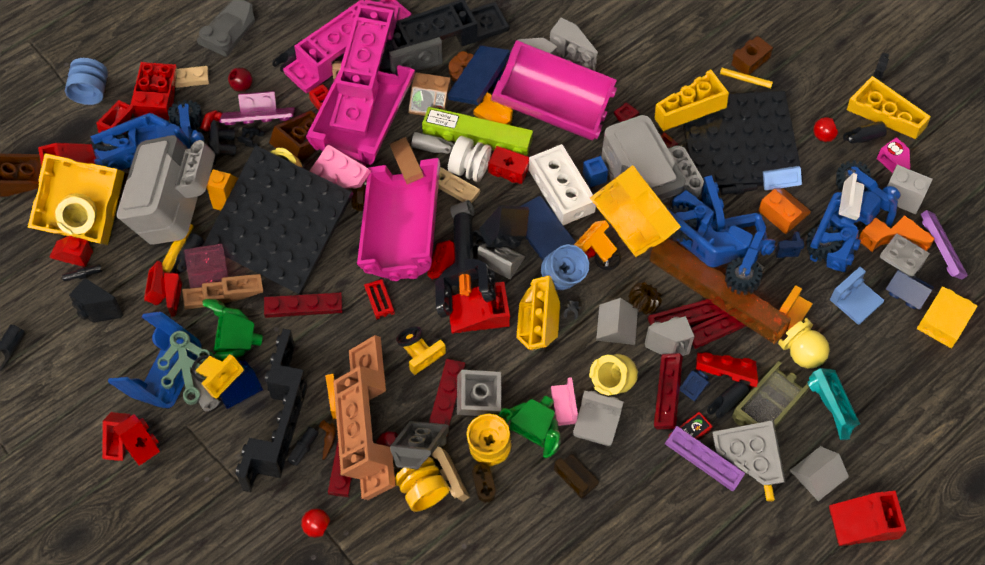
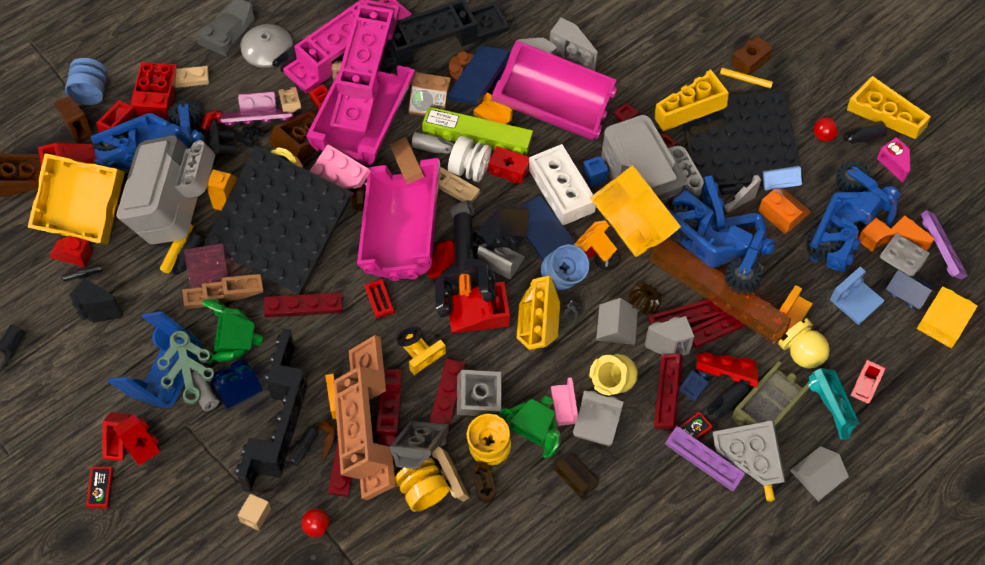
(73, 118): none -> reddish brown slope
(76, 214): light yellow tile -> none
(99, 487): none -> tile
(155, 285): red slope -> none
(173, 290): red slope -> none
(218, 373): yellow piece -> none
(240, 79): dark red piece -> none
(254, 512): none -> tan panel
(265, 44): none -> light grey dish
(289, 100): none -> tan plate
(390, 403): none -> dark red slope
(417, 56): dark grey tile -> none
(744, 195): none -> light grey tile
(790, 248): dark blue bracket -> none
(851, 198): white panel -> none
(867, 381): none -> slope
(868, 519): red slope -> none
(881, 66): black piece -> none
(911, 187): light grey slope -> none

